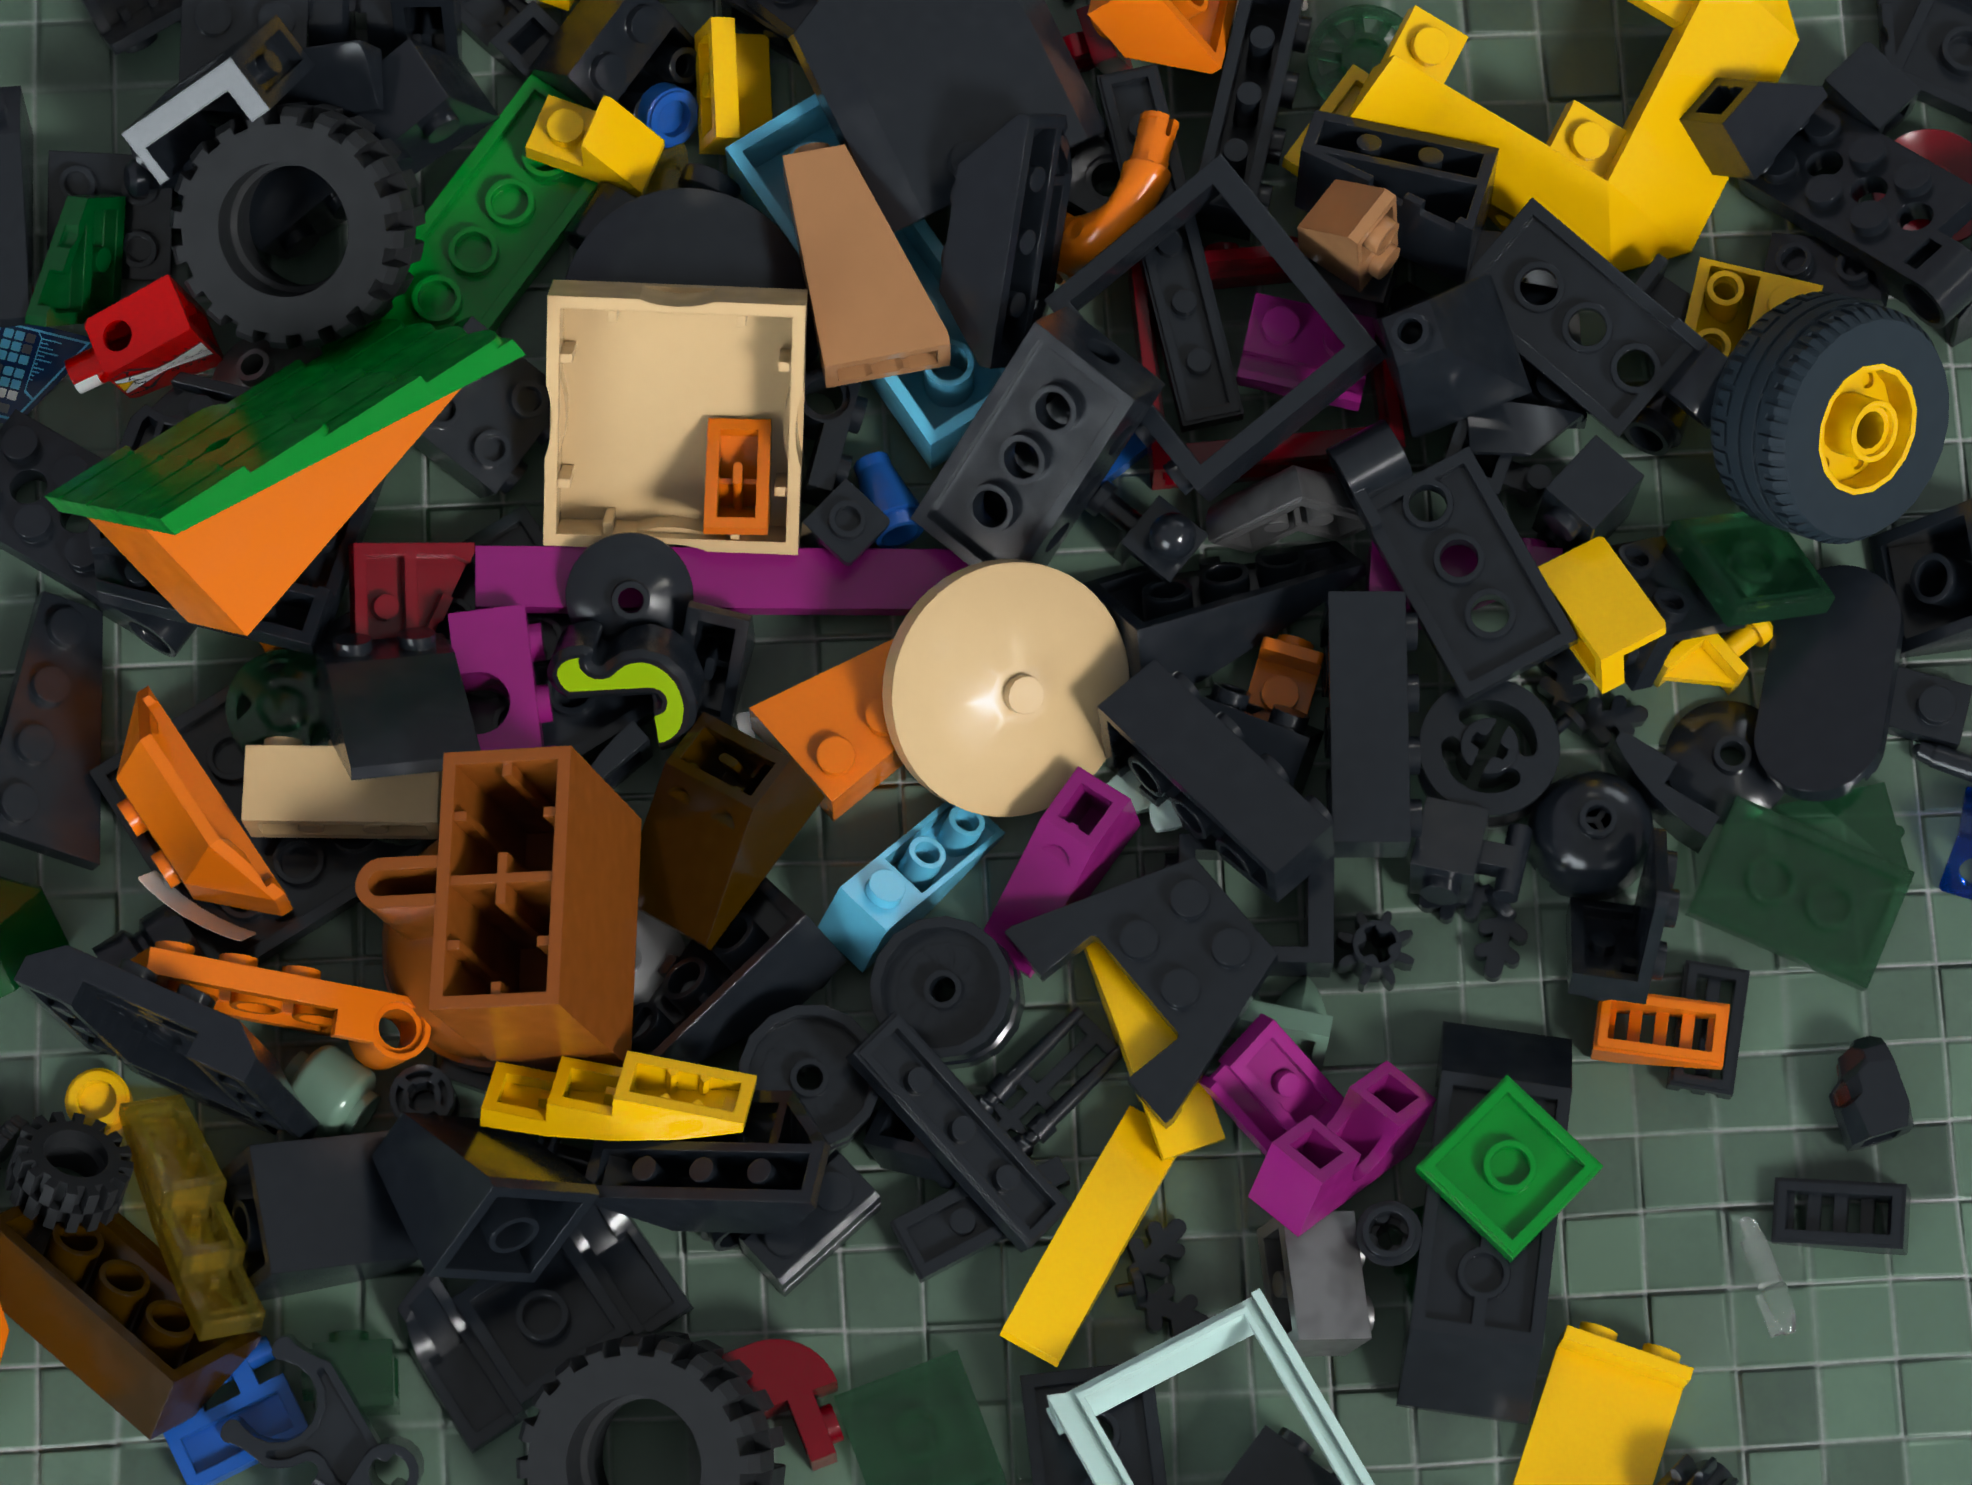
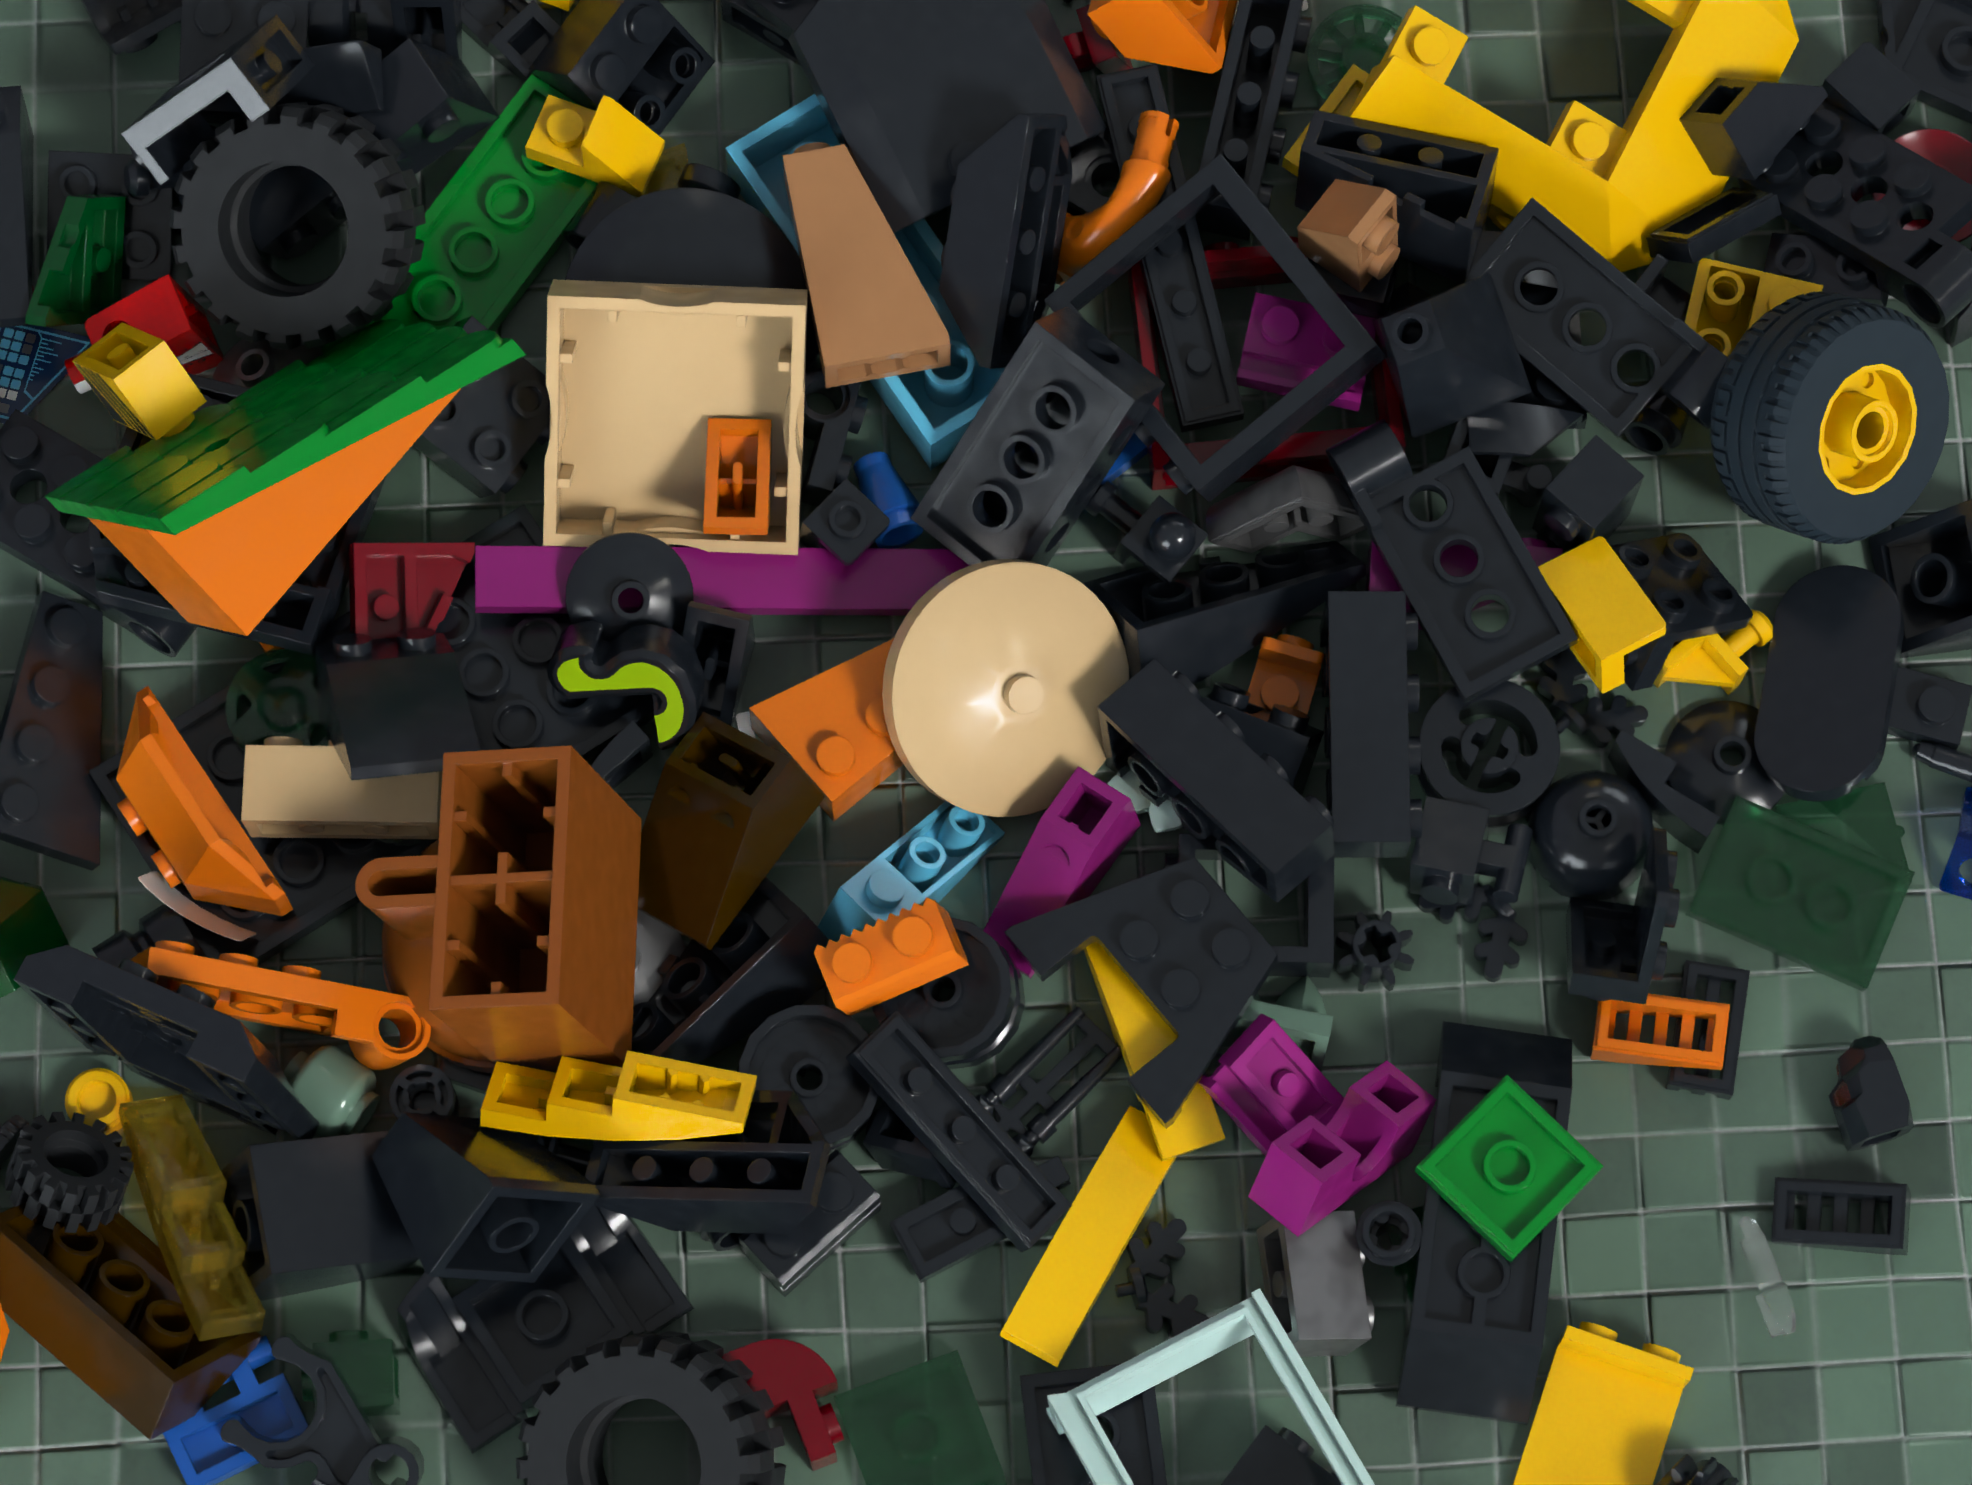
(140, 382): none -> yellow brick
(498, 655): magenta arch -> none
(669, 112): blue tile -> none
(730, 84): yellow panel -> none
(890, 957): none -> orange brick
(1713, 224): none -> black tile
(1748, 568): clear green tile -> none

